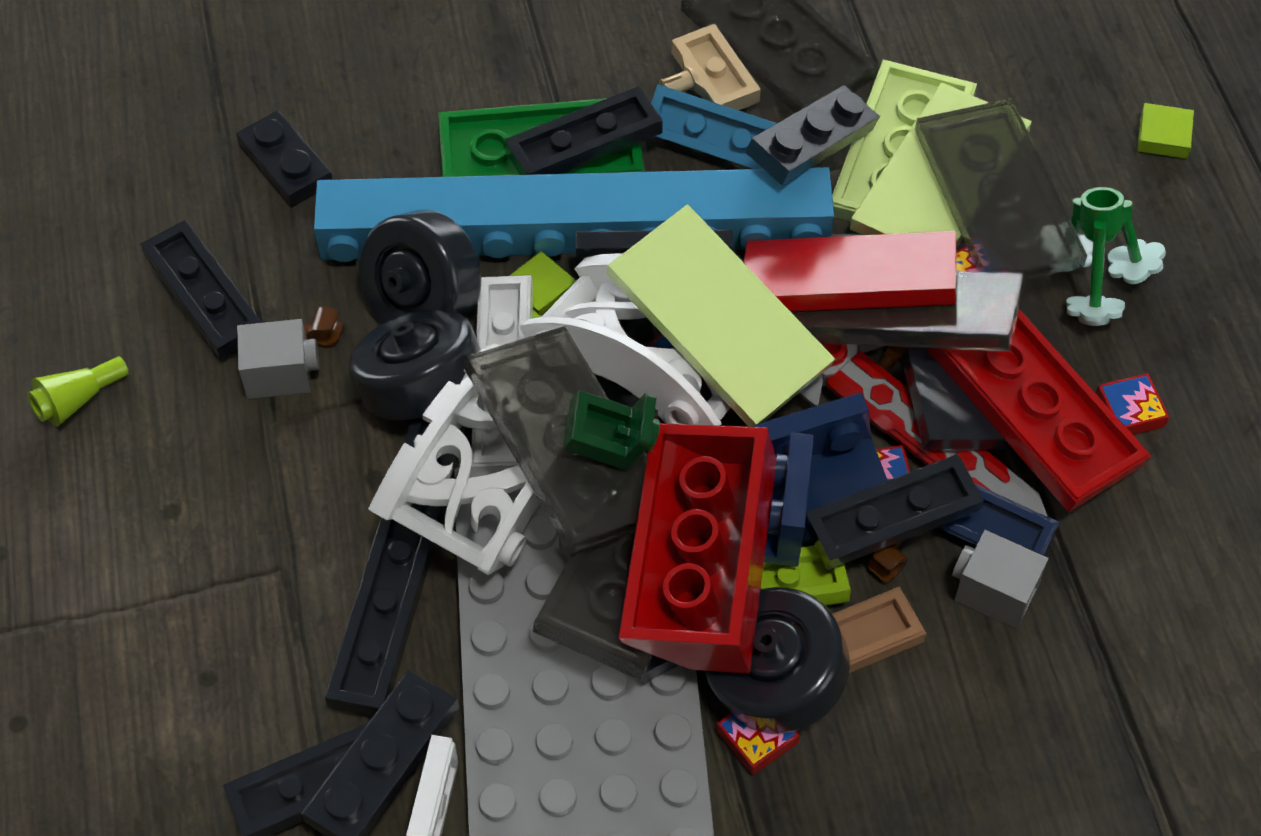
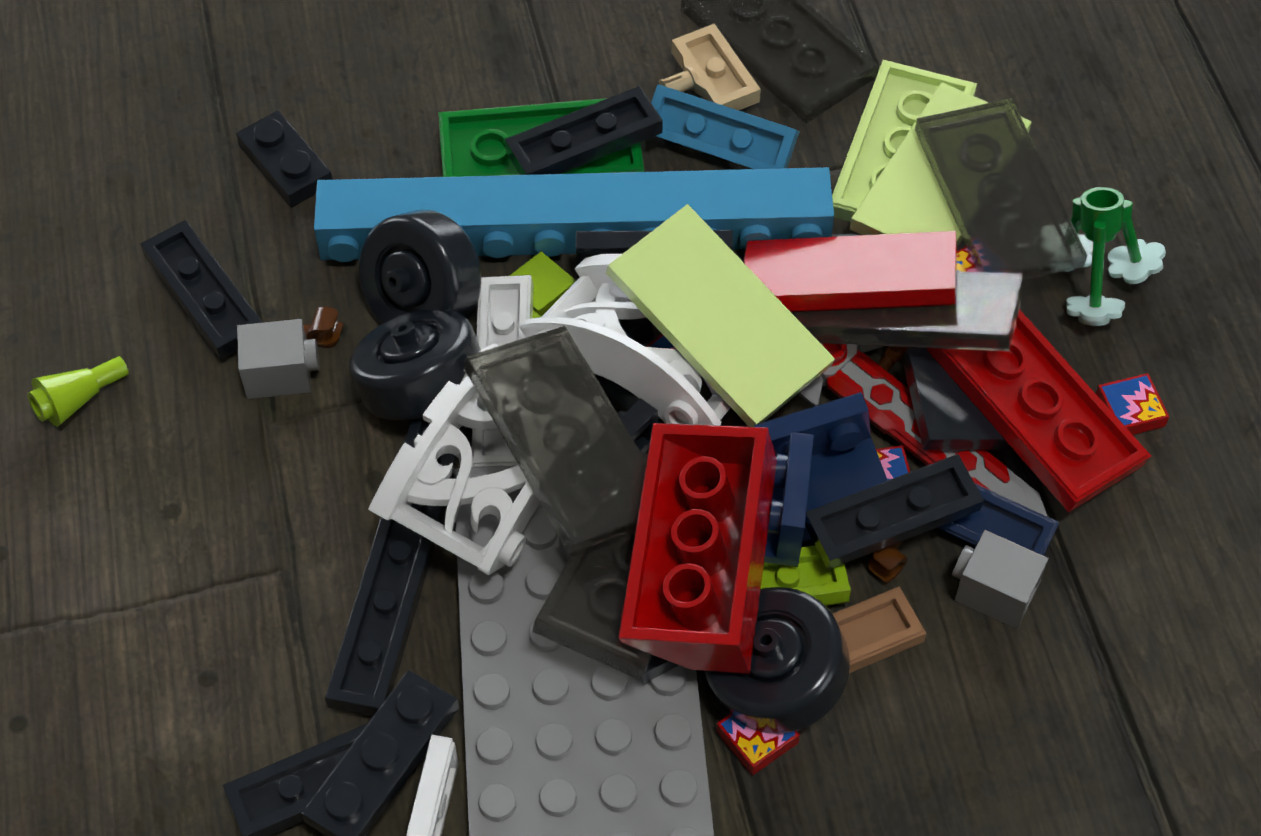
(610, 429): dark green bracket -> none
(812, 134): plate -> none
(1165, 130): lime tile -> none

